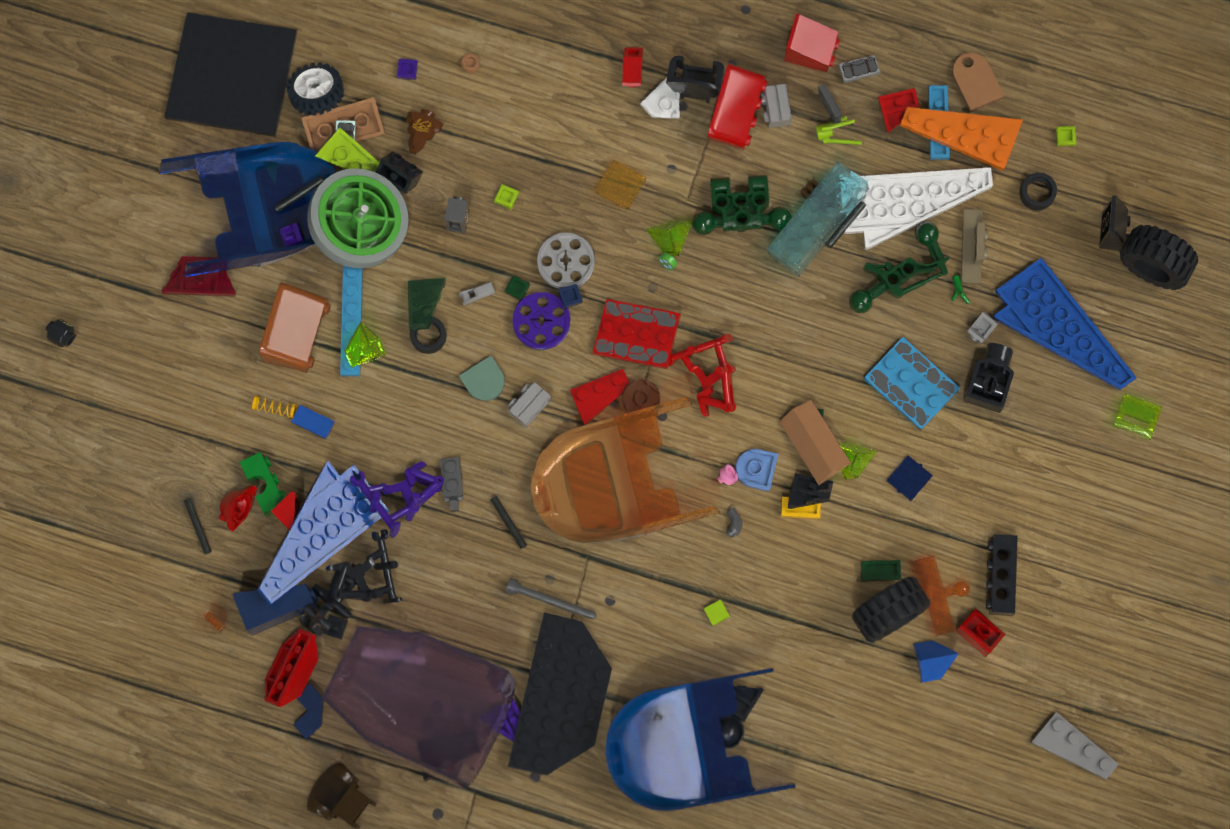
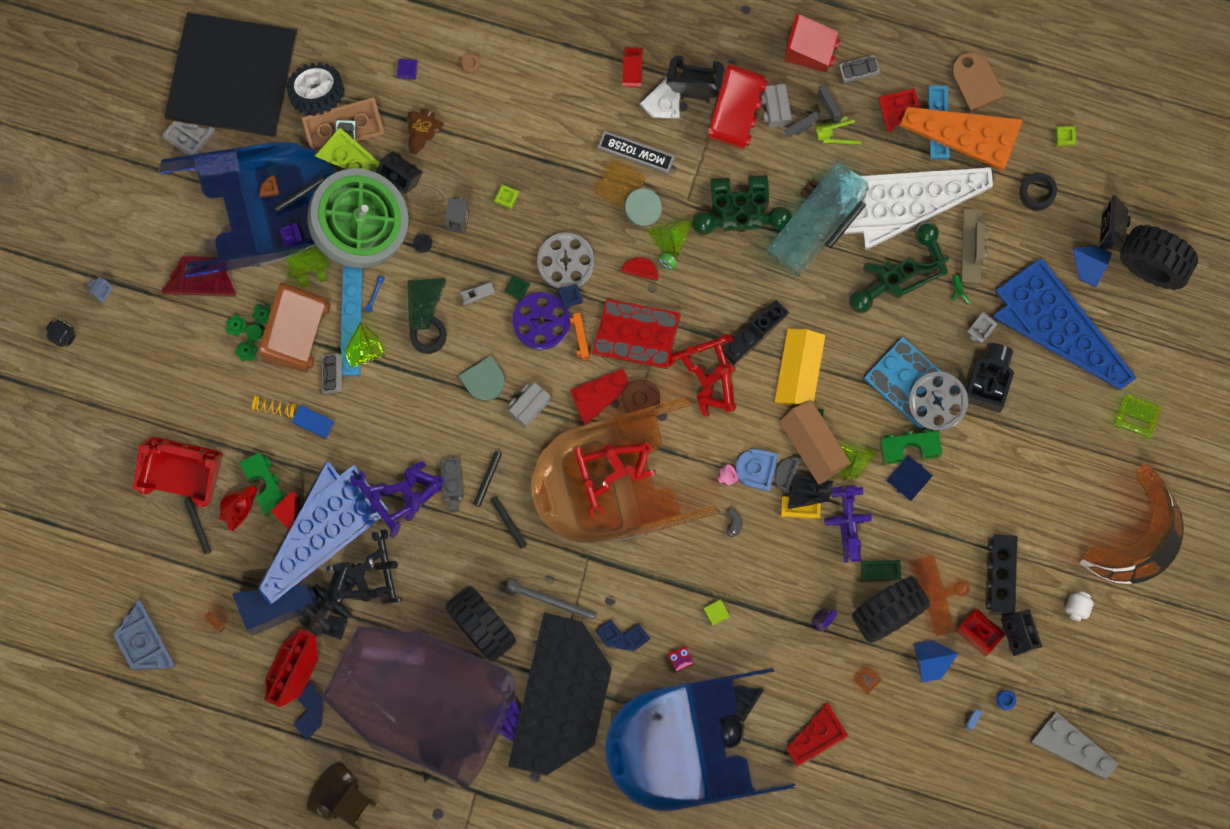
(100, 289): none -> sand blue tile
(142, 642): none -> sand blue wing
(177, 469): none -> red windscreen
(188, 137): none -> light grey wing
(253, 332): none -> green plant
(269, 188): none -> dark orange tile
(308, 262): none -> clear neon green plate
(332, 373): none -> tile
(369, 308): none -> blue hinge
(422, 243): none -> black plate
(480, 623): none -> black tyre
(487, 479): none -> pearl dark grey bar
(577, 321): none -> orange piece
(610, 452): none -> red piece
(615, 639): none -> dark blue tile
(636, 152): none -> tile
(641, 268): none -> red tile
(642, 207): none -> sand green tile
(680, 659): none -> tile
(755, 332): none -> black slope
(785, 473): none -> dark grey tile
(799, 367): none -> yellow slope
(802, 126): none -> dark grey tile
(817, 737): none -> red wing
(824, 619): none -> dark purple slope
(848, 521): none -> dark purple piece
(868, 680): none -> clear orange tile
(926, 442): none -> green arch
(947, 402): none -> light grey wedge
(972, 720): none -> medium blue tile
(1006, 700): none -> blue plate
(1021, 632): none -> black brick
(1079, 606): none -> white head
(1091, 263): none -> blue slope
(1154, 551): none -> clear orange windscreen

